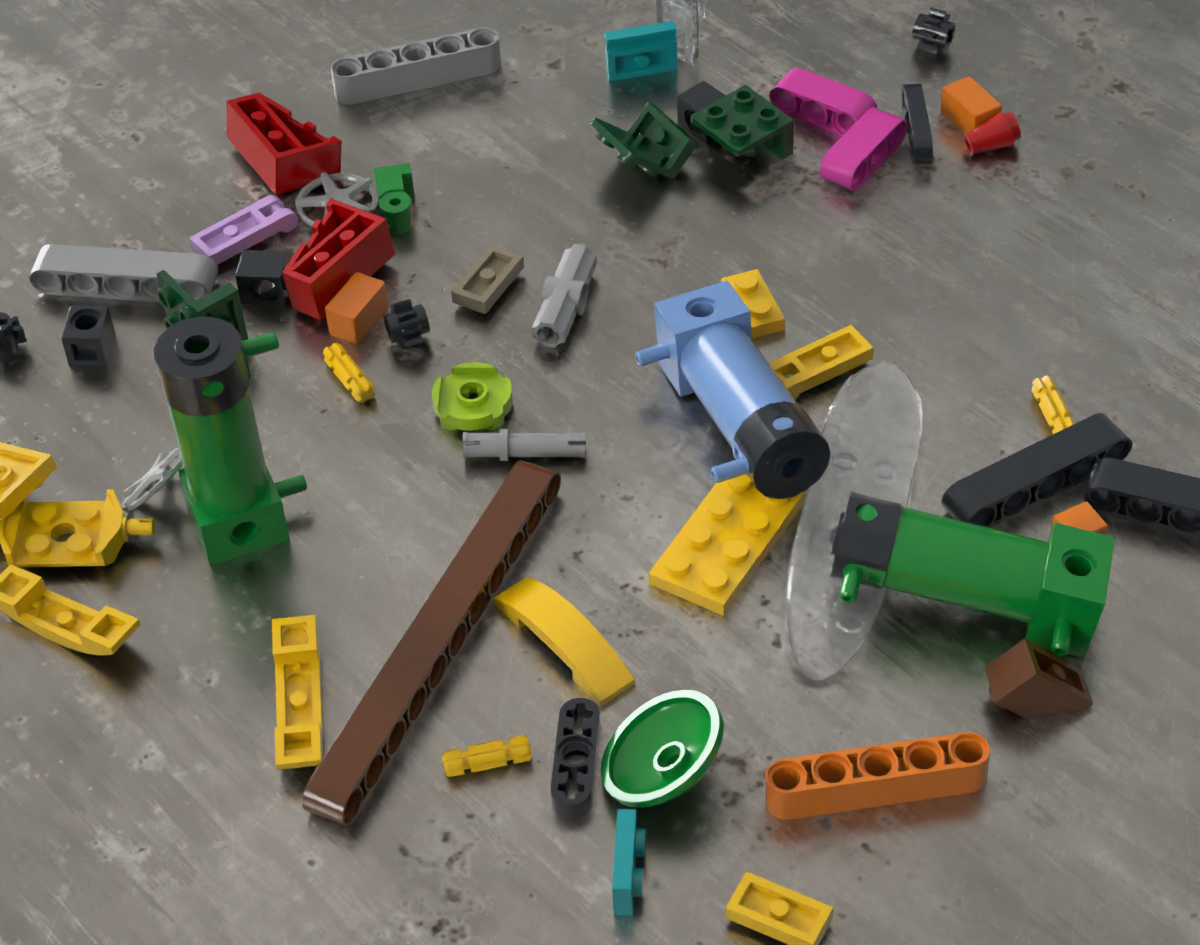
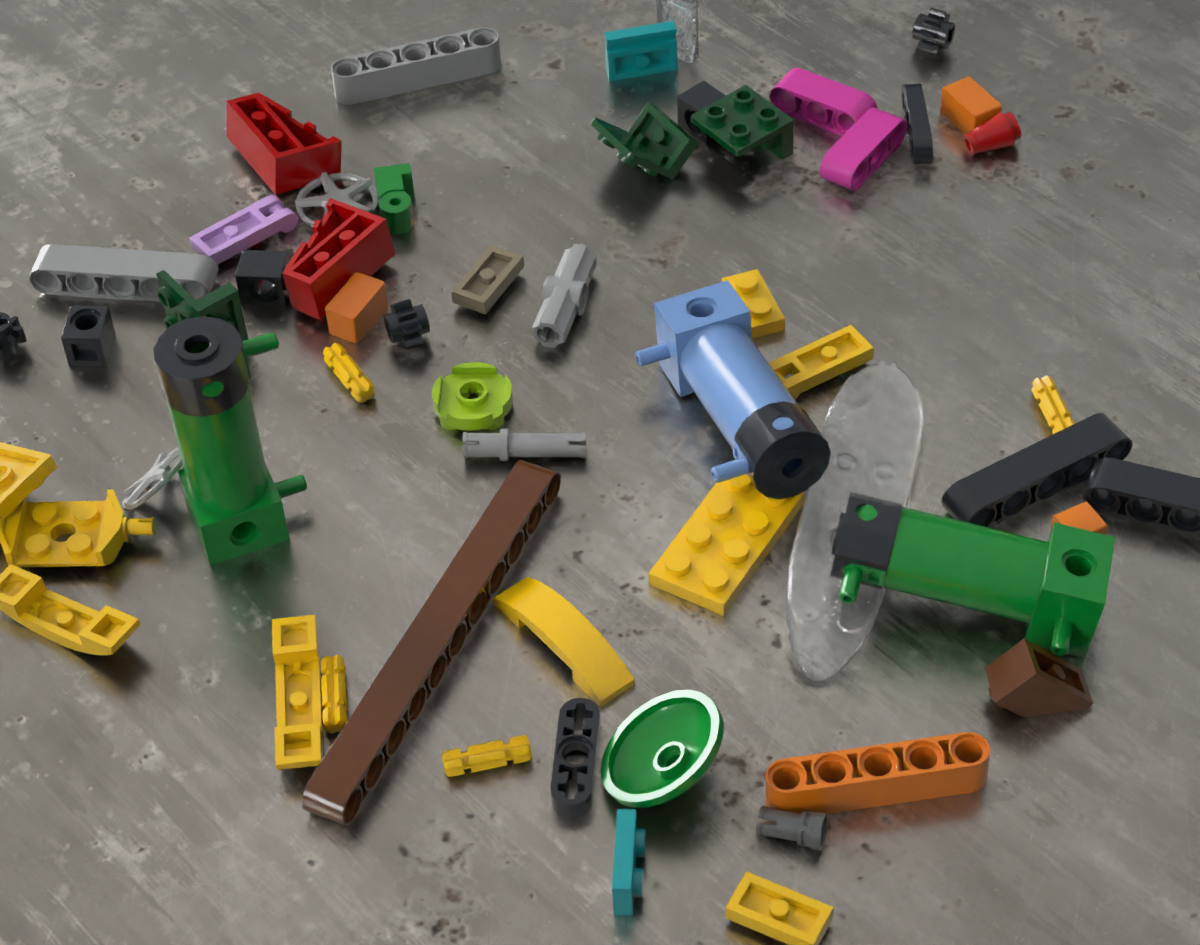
(334, 693): none -> yellow axle
(806, 828): none -> dark grey pin

